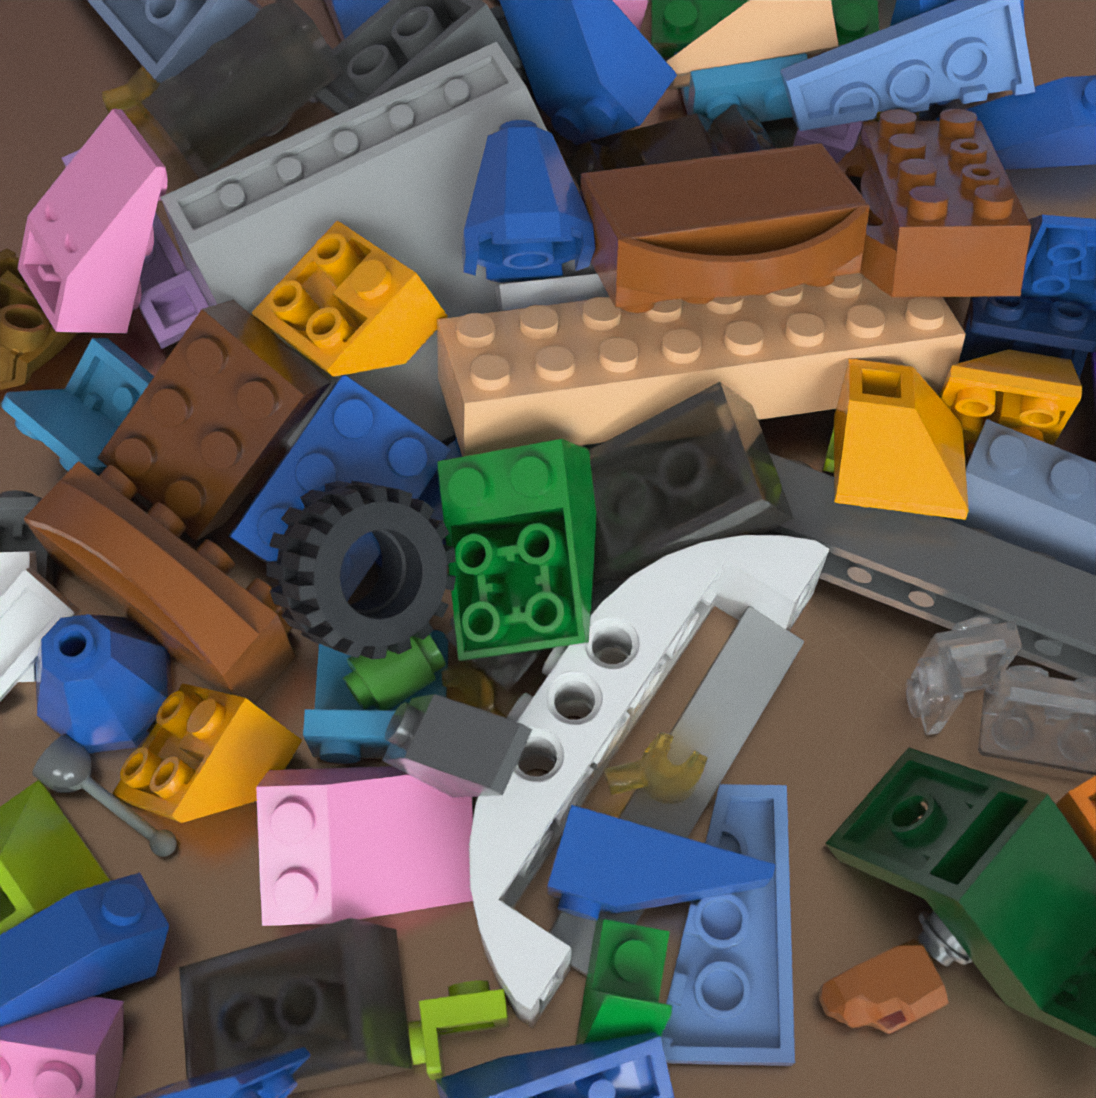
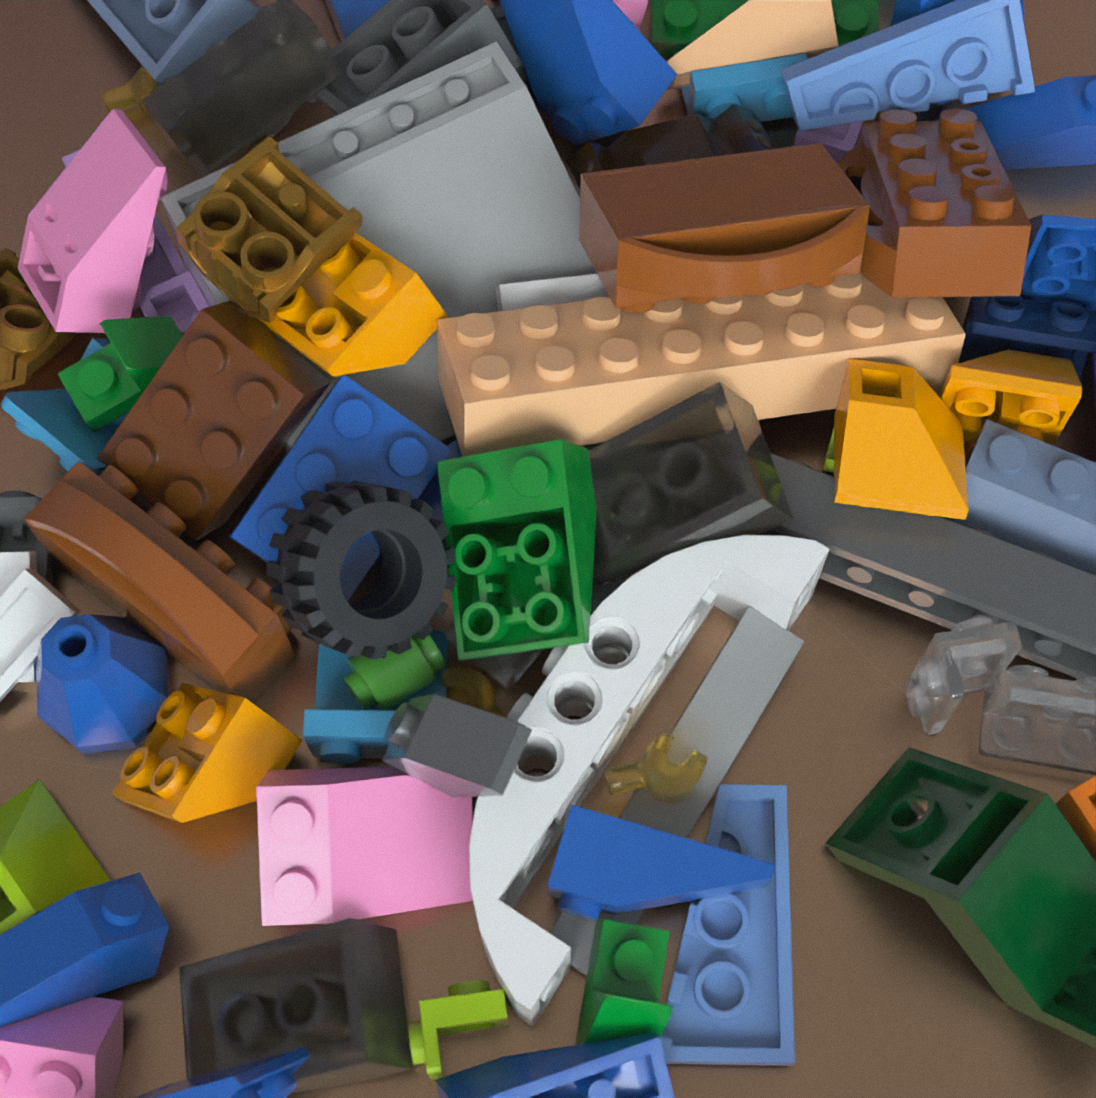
(67, 767): hinge -> none
(118, 374): none -> green slope
(264, 230): none -> pearl gold slope
(525, 210): blue cone -> none
(886, 990): dark orange rock -> none
(940, 941): dark grey plate -> none

